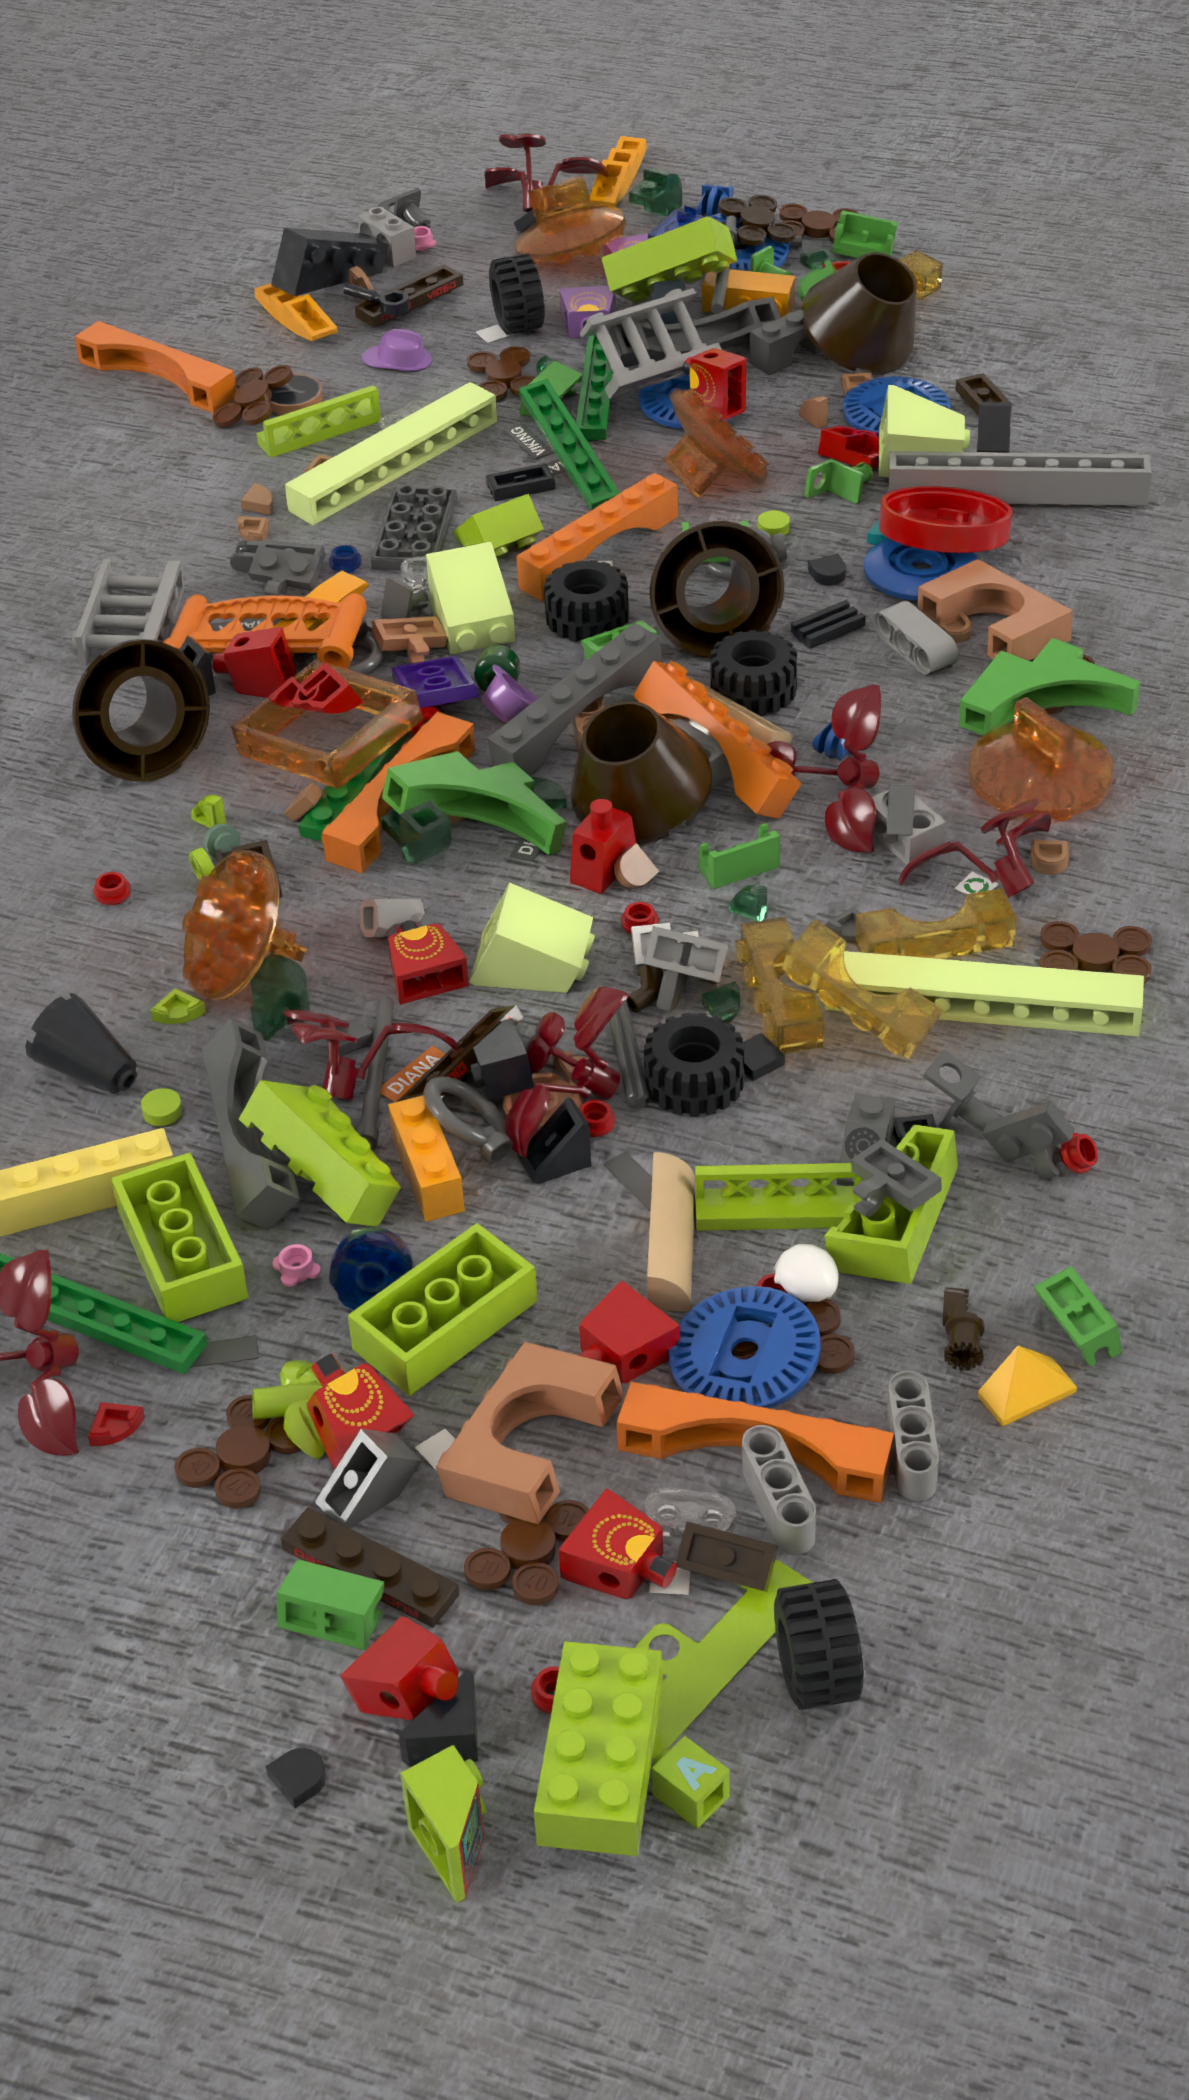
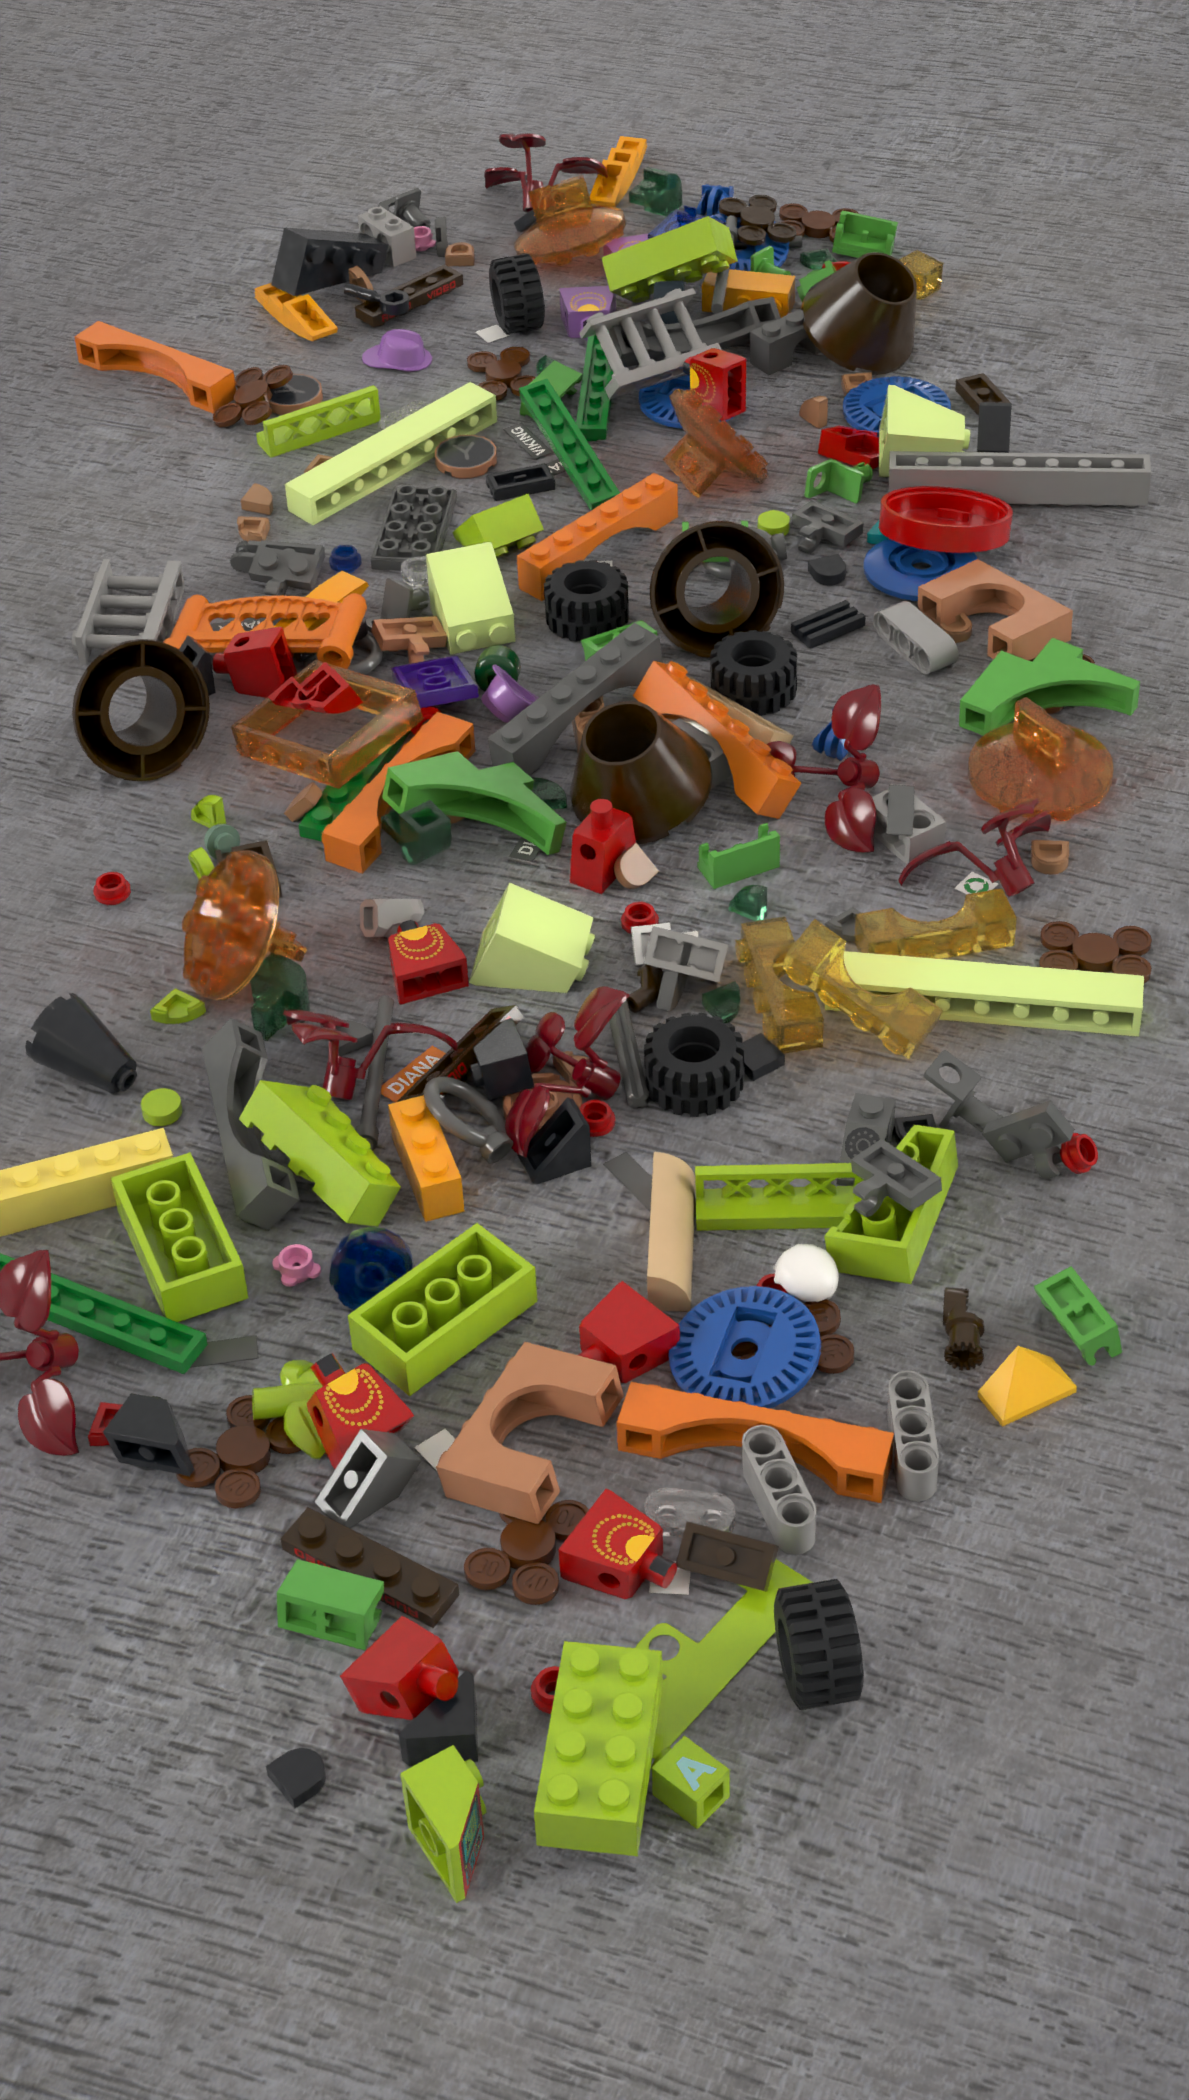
(149, 1436): none -> black slope
(441, 236): none -> dark grey tile
(460, 255): none -> medium nougat tile
(465, 456): none -> tile
(823, 522): none -> dark grey plate

